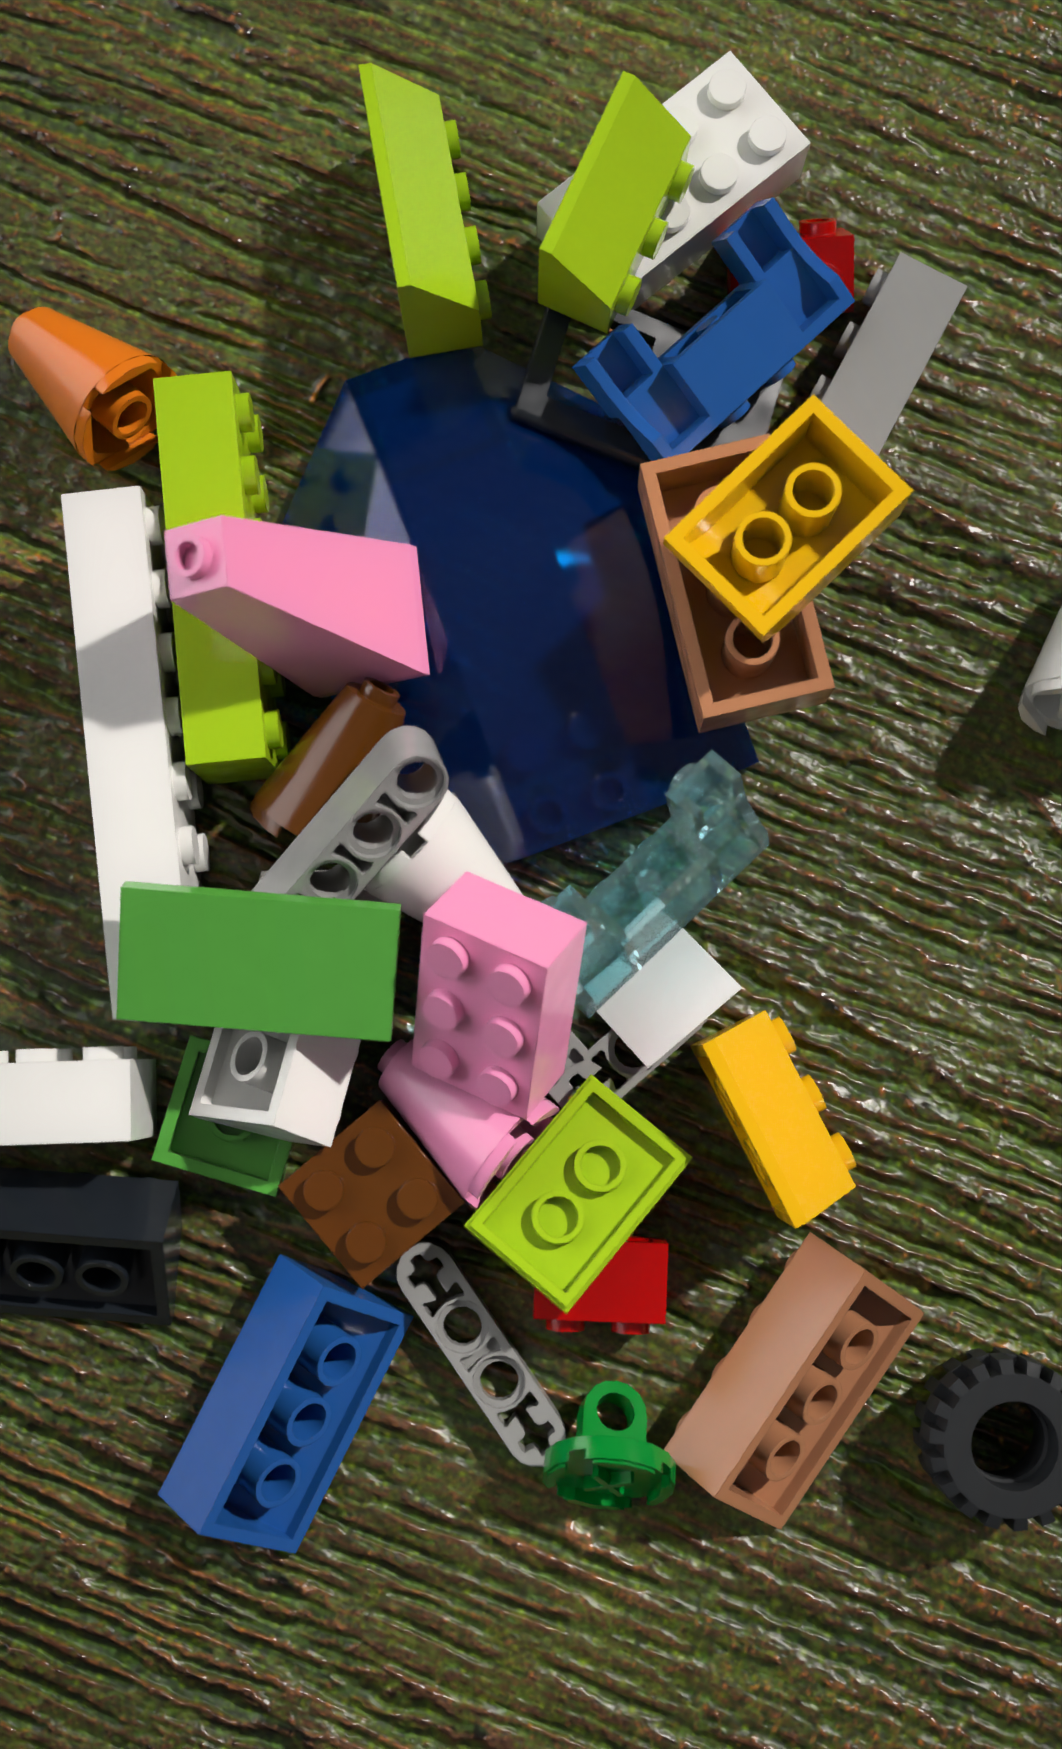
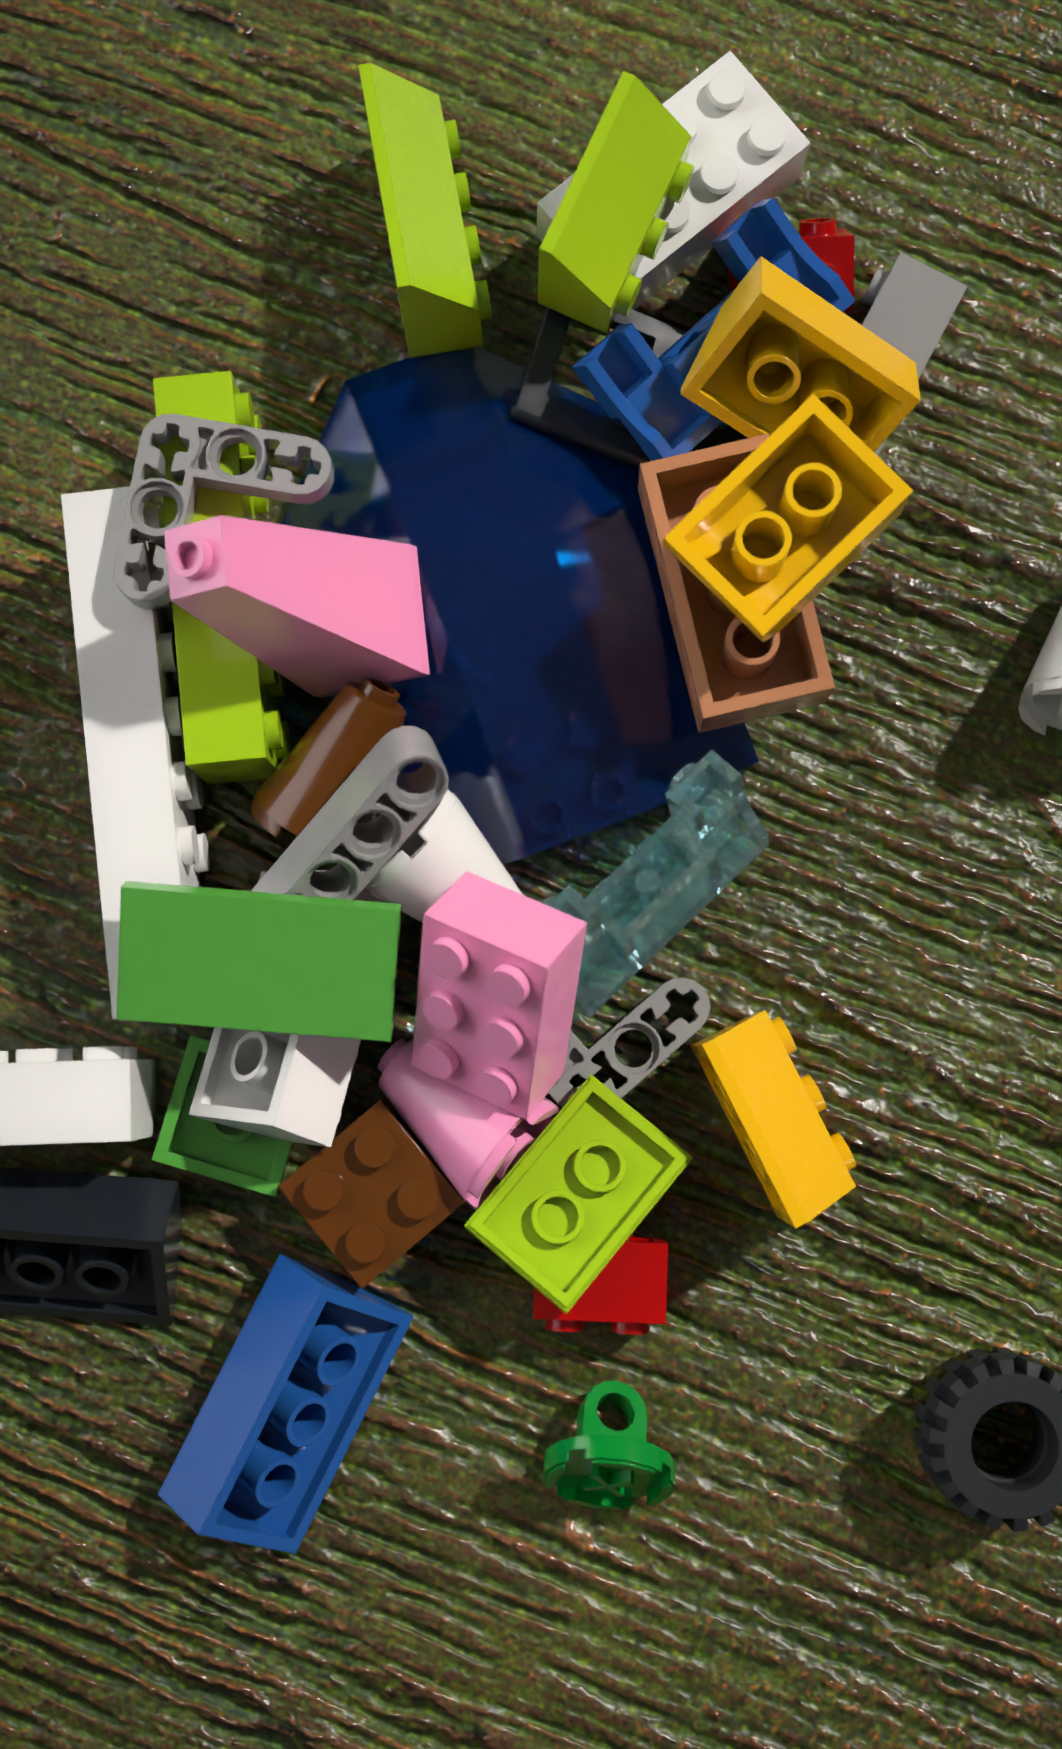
(90, 385): orange cone -> none
(201, 468): none -> light grey beam
(472, 1357): light grey beam -> none
(668, 998): white sticker -> none
(784, 344): none -> yellow slope
(792, 1383): nougat slope -> none

